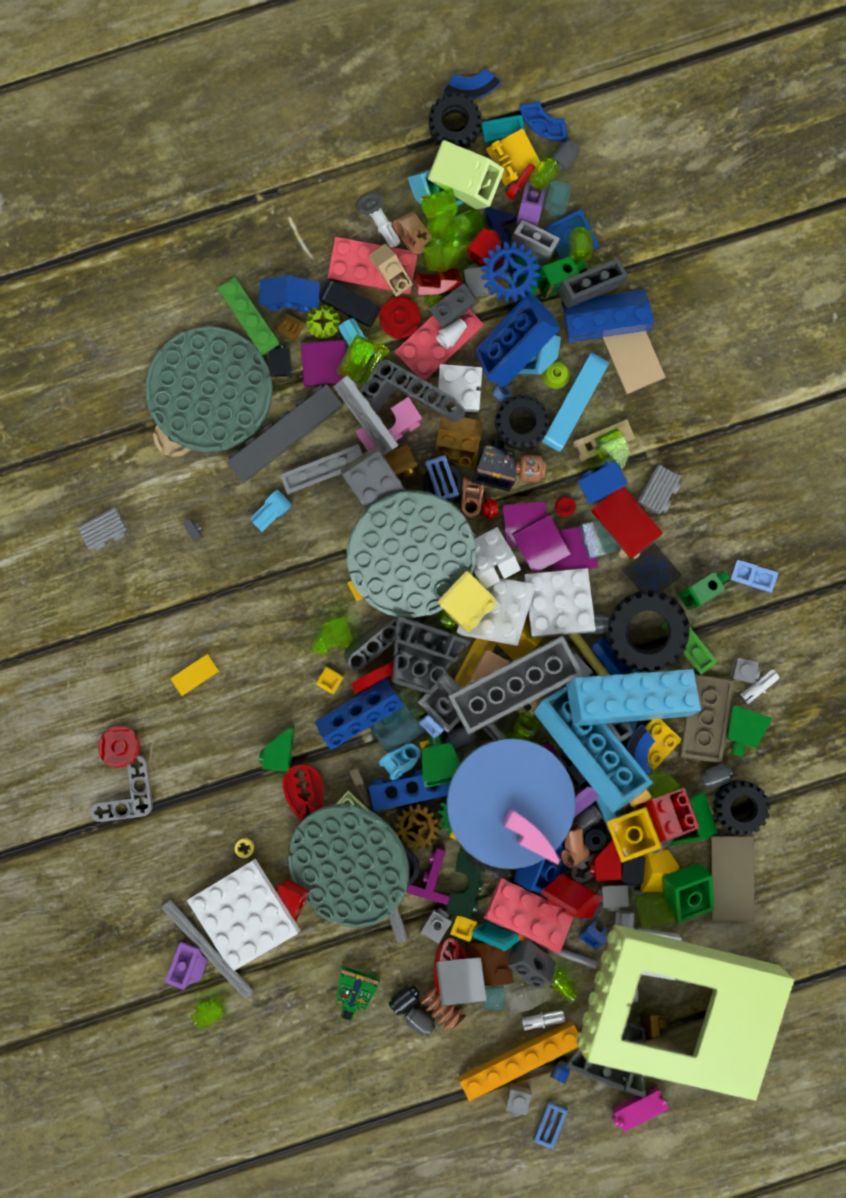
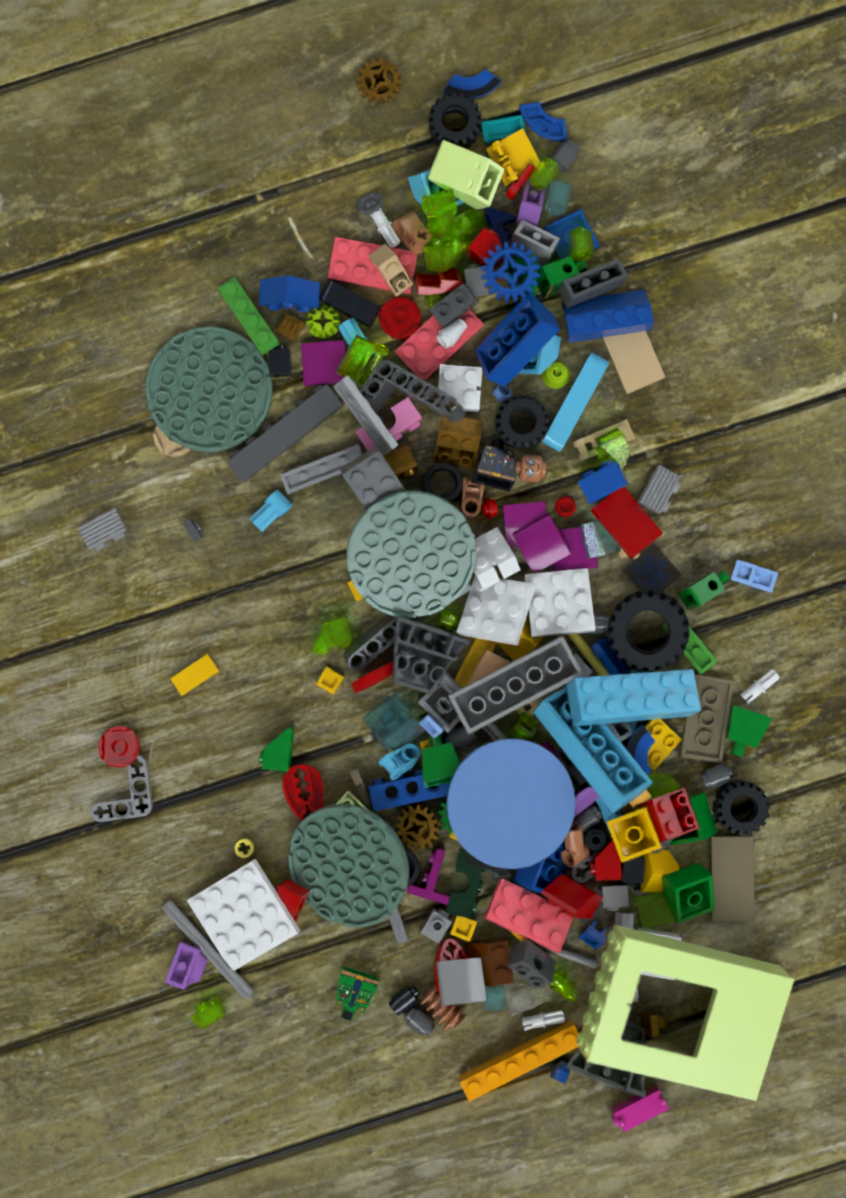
(358, 714): blue brick -> none
(371, 77): none -> pearl gold gear
(436, 461): medium blue tile -> none
(467, 602): light yellow slope -> none
(495, 935): teal tile -> none
(518, 1100): light grey brick -> none
(529, 836): bright pink slope -> none
(543, 1142): medium blue tile -> none
(745, 670): light grey brick -> none

